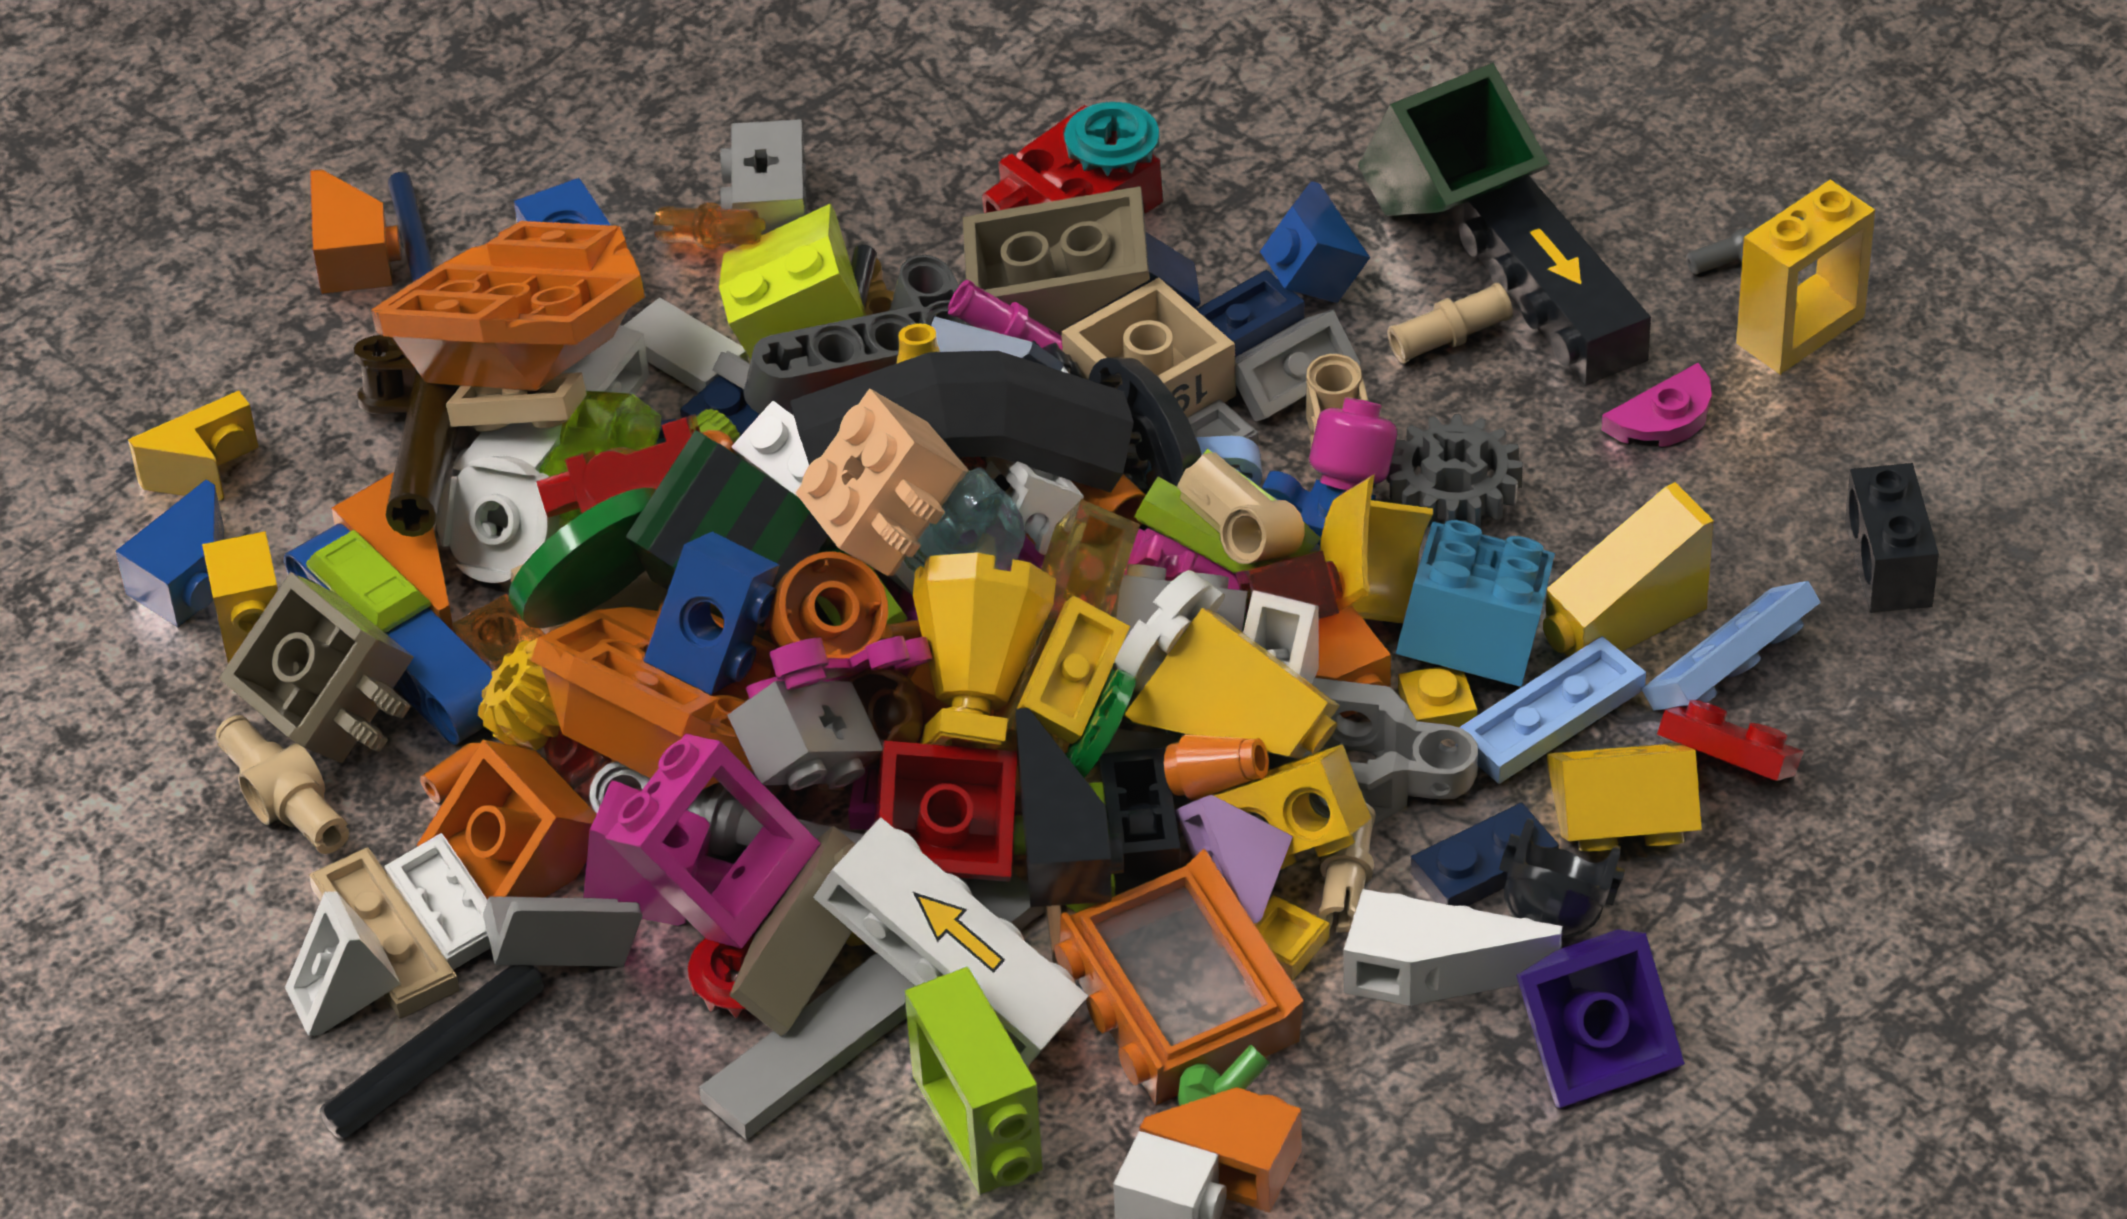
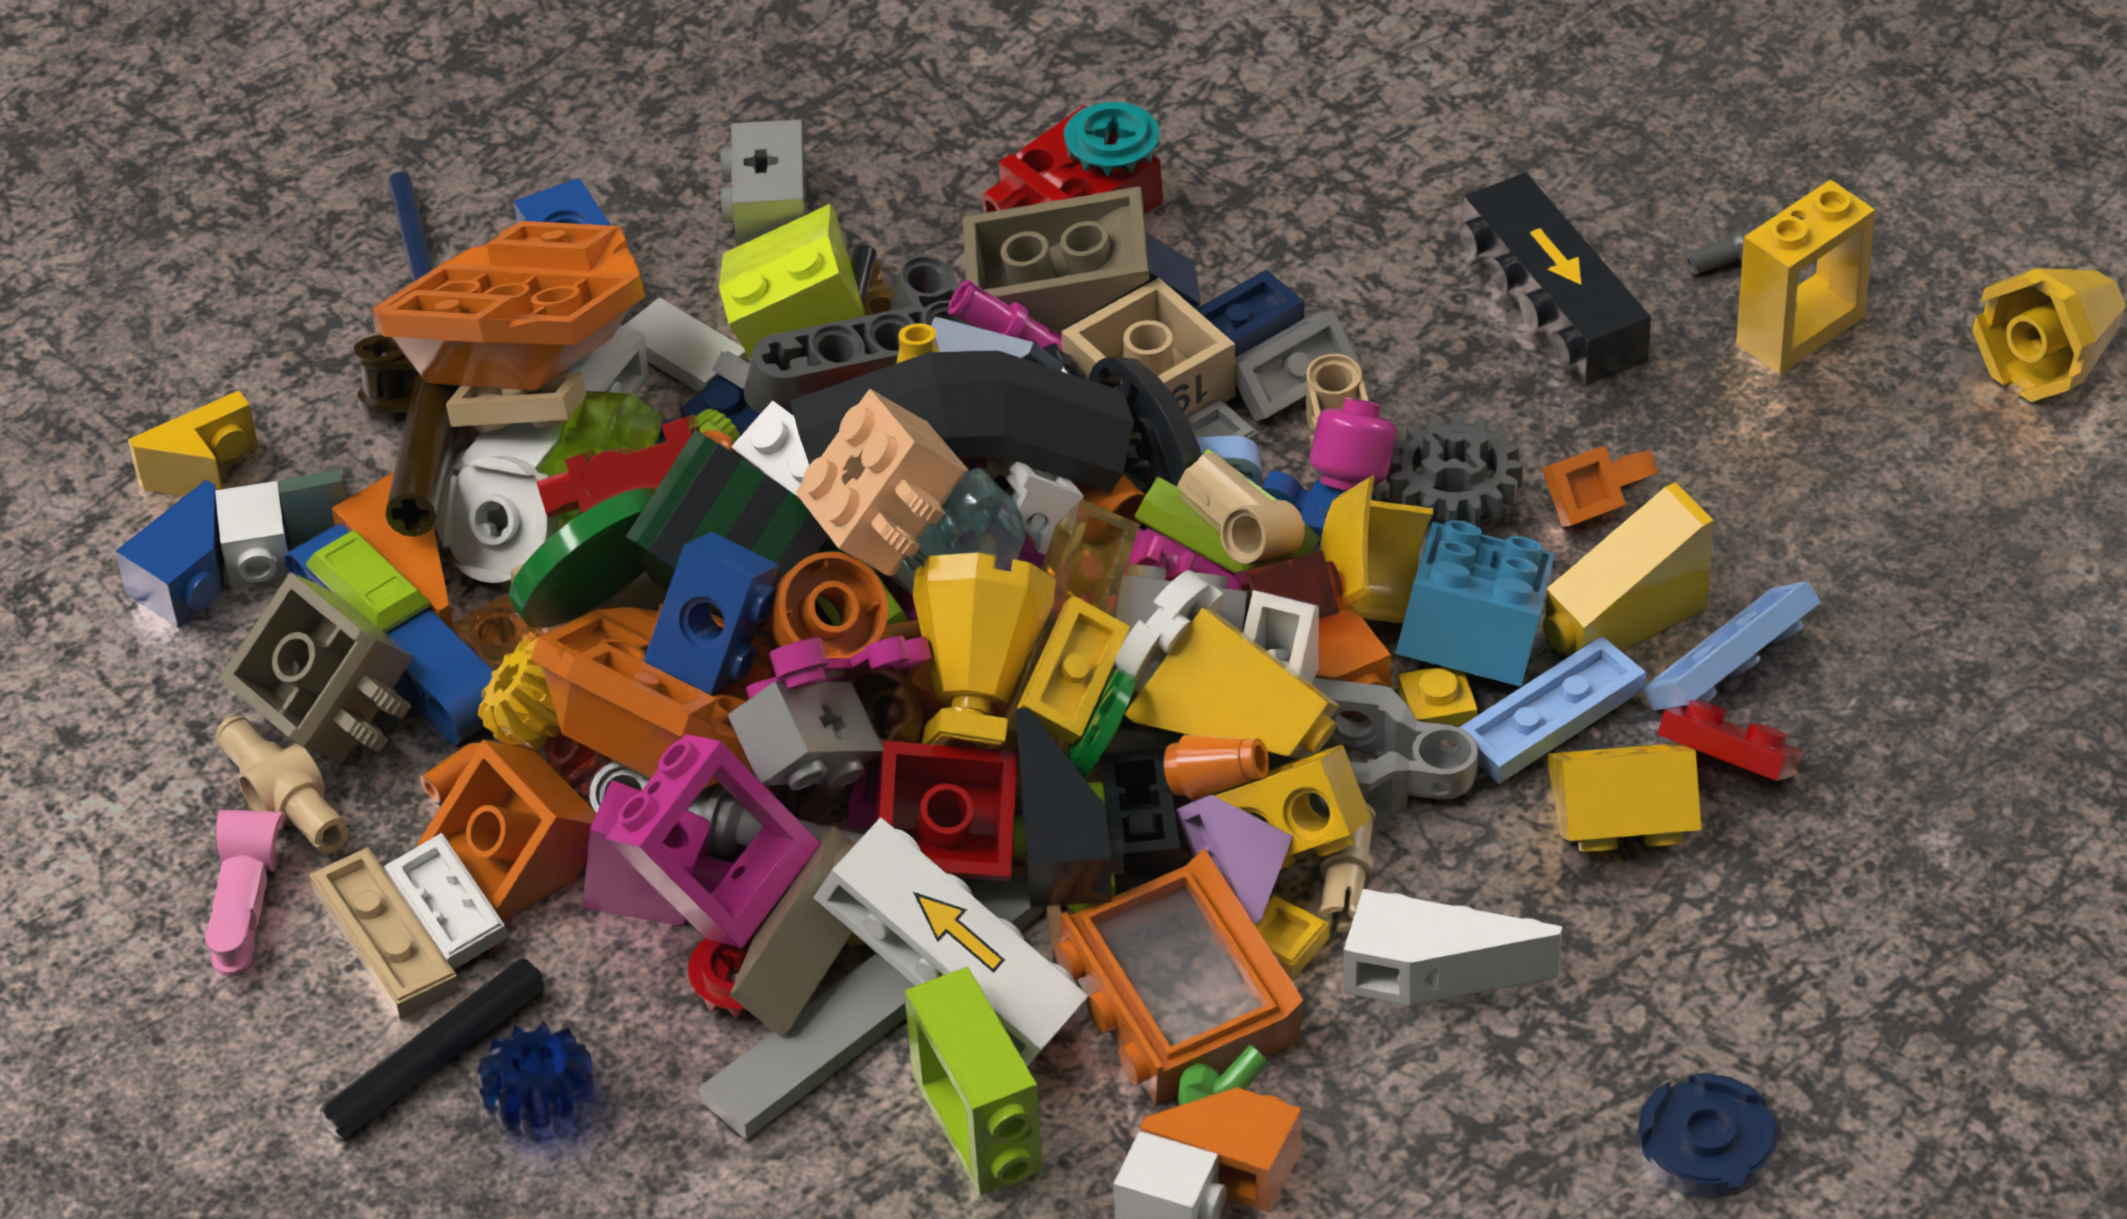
(240, 584): yellow brick -> none
(246, 854): none -> bright pink piece
(252, 533): none -> white brick
(309, 502): none -> sand green slope
(337, 967): white slope -> none
(350, 236): orange slope -> none
(536, 1079): none -> clear blue gear
(561, 930): light grey panel -> none
(709, 225): clear orange axle -> none
(1315, 248): blue slope -> none
(1450, 146): dark green slope -> none
(1450, 323): tan pin -> none
(1468, 863): dark blue plate -> none
(1557, 884): black cap -> none
(1592, 482): none -> orange plate
(1599, 1016): dark purple slope -> none
(1665, 412): dark pink plate -> none
(1707, 1136): none -> dark blue tile
(1891, 537): black brick -> none
(2047, 328): none -> yellow cone

